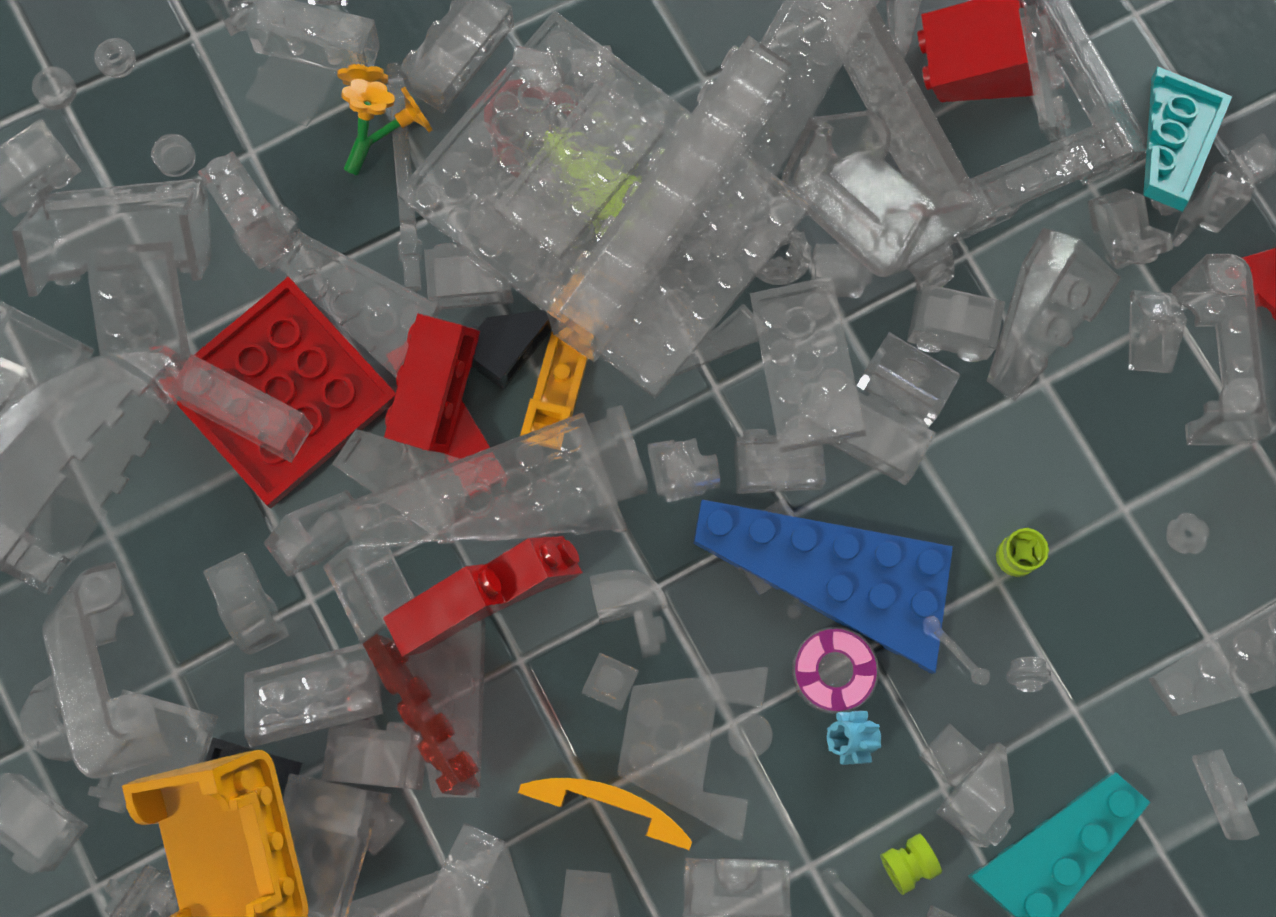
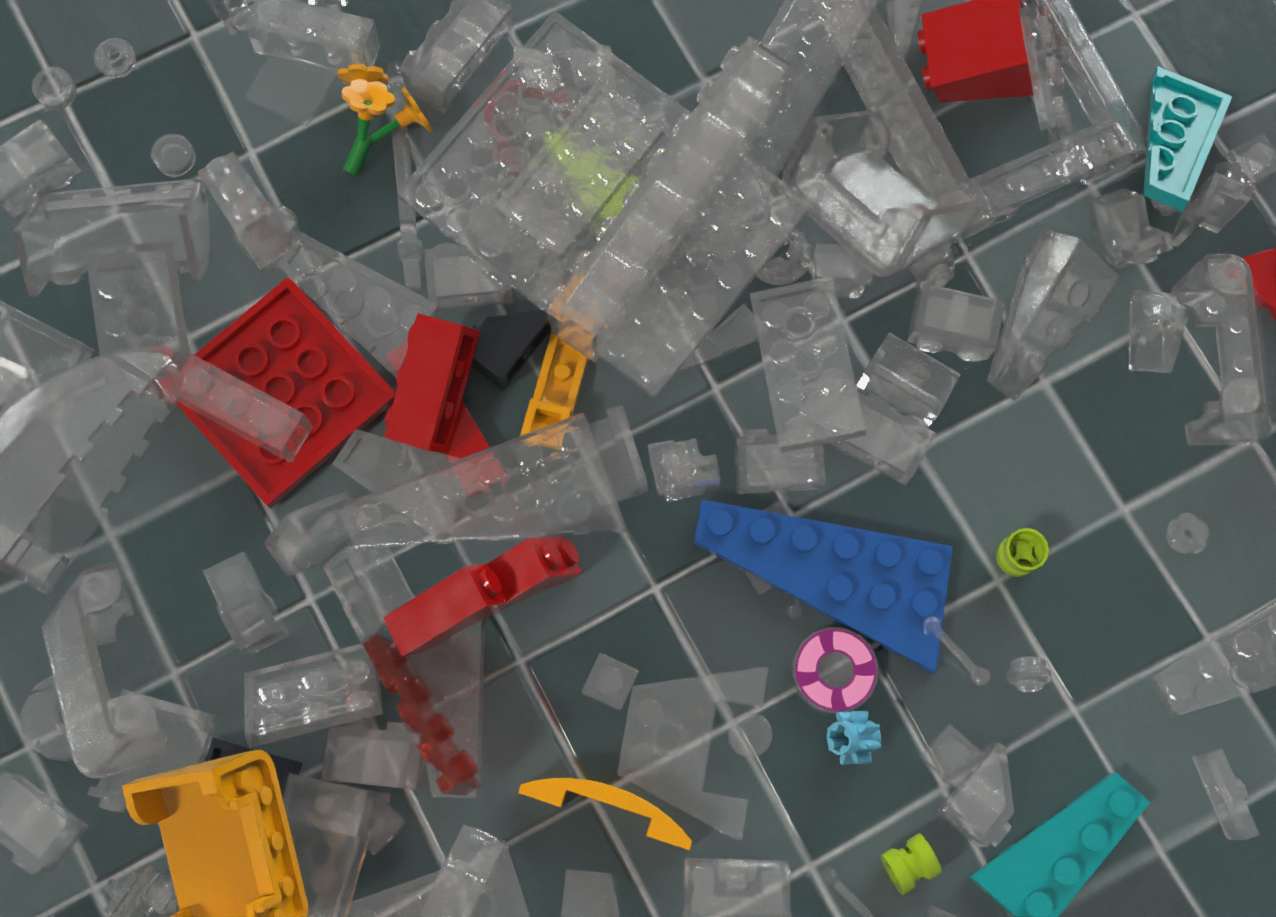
(634, 595): clear brick -> none

